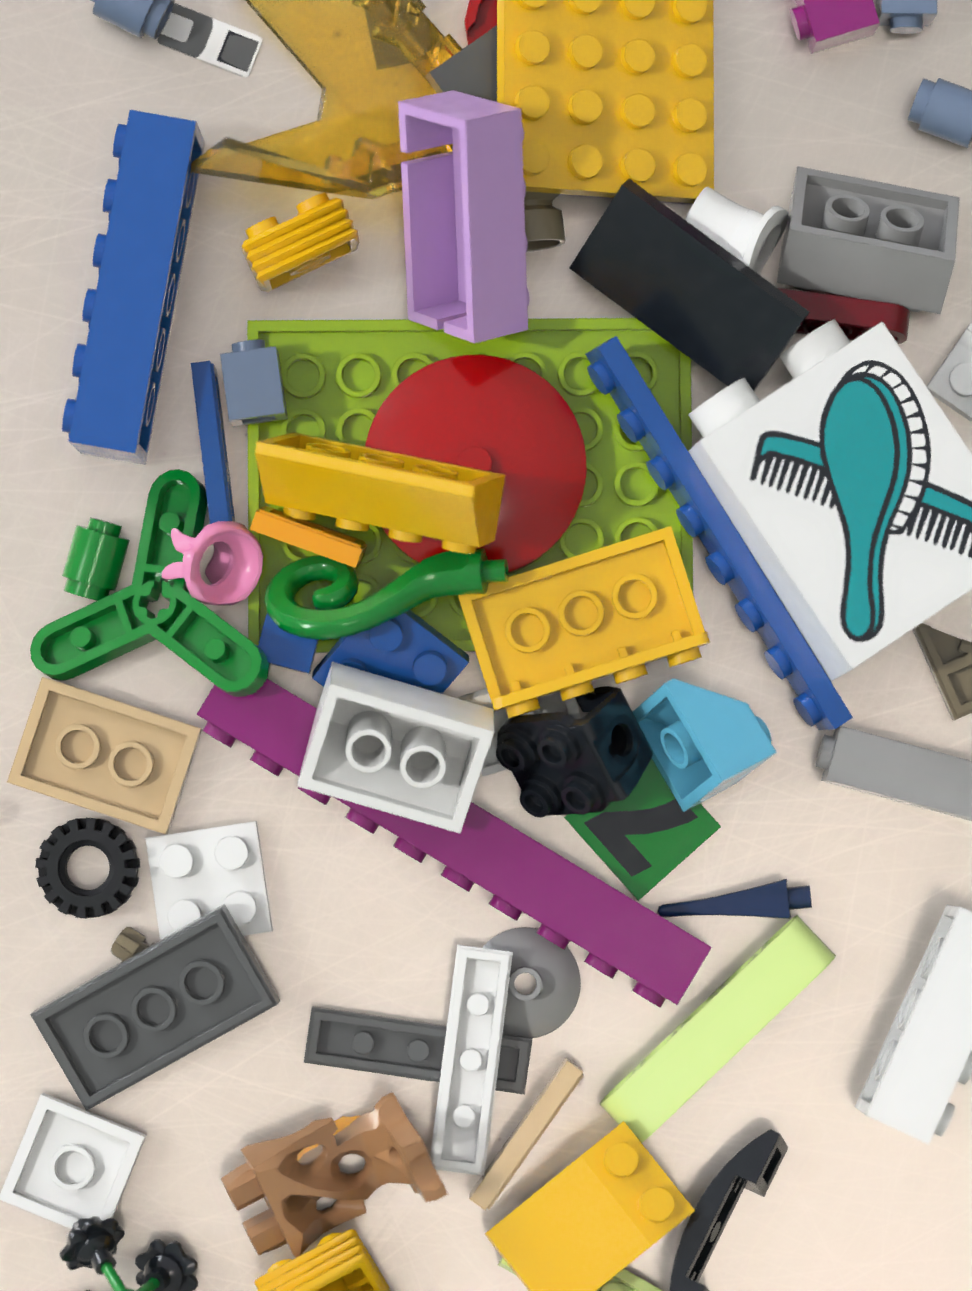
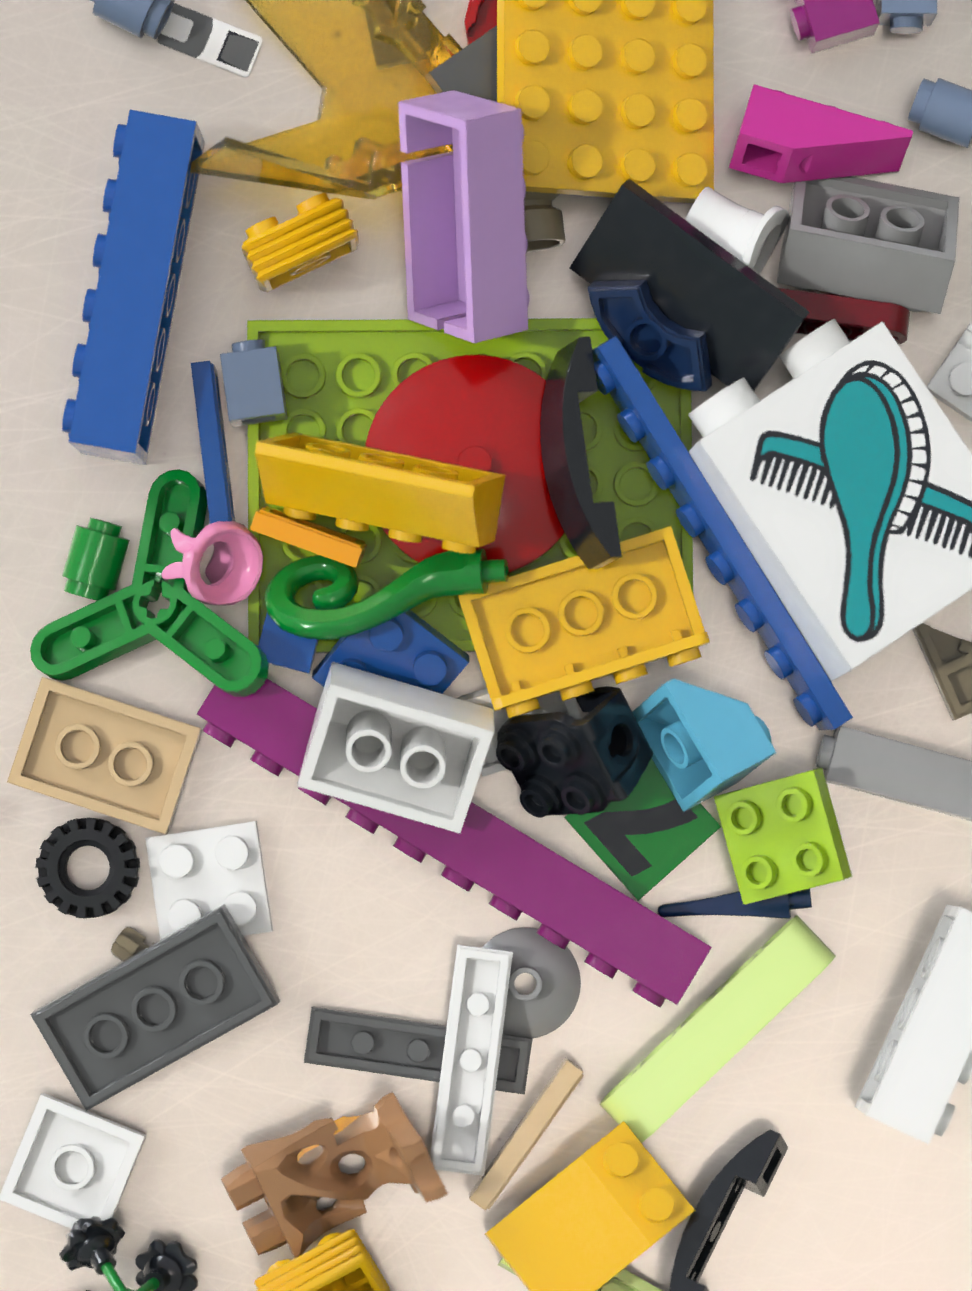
(587, 525): none -> black slope
(650, 338): none -> dark blue tile
(783, 836): none -> lime plate
(807, 141): none -> dark pink slope

